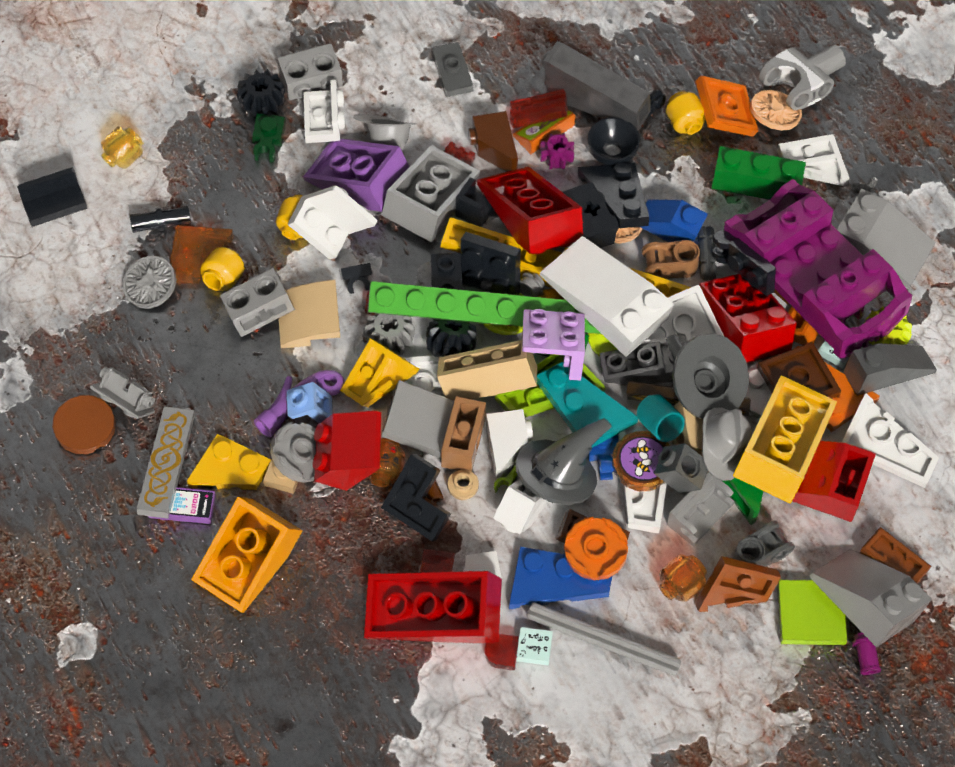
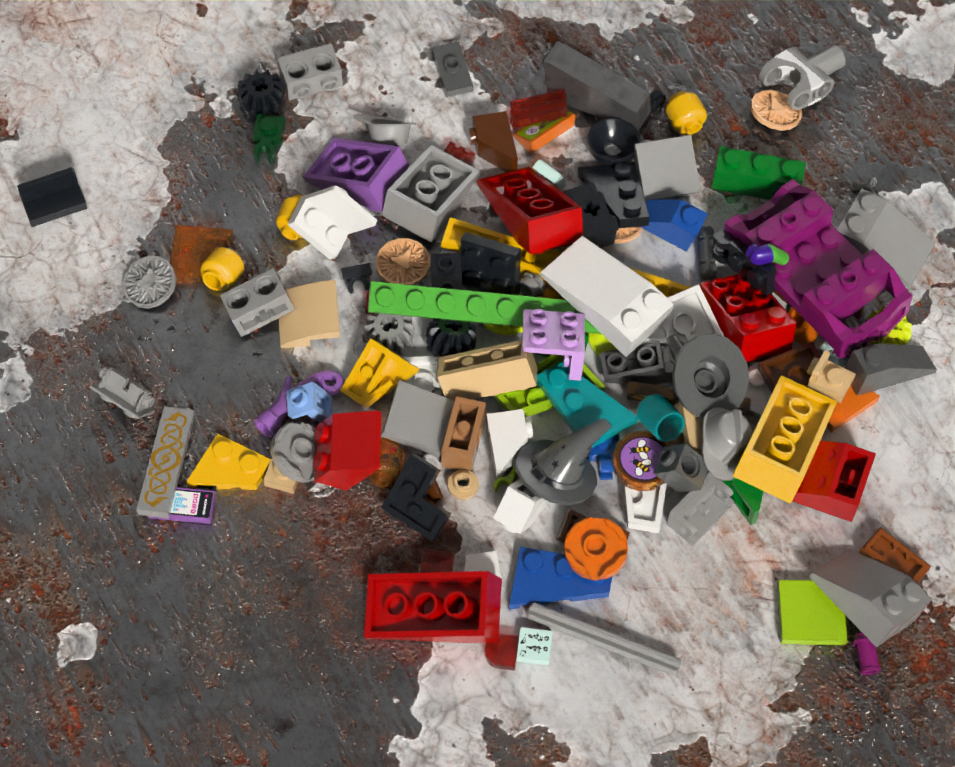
(84, 424): dark orange tile -> none
(122, 147): clear yellow head -> none
(160, 219): black pin -> none
(246, 553): light orange slope -> none
(322, 115): white bracket -> none
(403, 262): none -> light nougat wheel
(472, 205): black panel -> none
(550, 174): none -> light aqua tile
(557, 151): magenta gear -> none
(667, 168): none -> light grey tile
(669, 259): medium nougat piece -> none
(682, 578): clear orange head -> none
(726, 106): orange tile -> none
(737, 583): dark orange wing -> none
(764, 545): dark grey piece -> none
(766, 254): none -> dark purple arm
(821, 158): white wing -> none
(829, 377): none -> tan bracket
(894, 447): white wing -> none

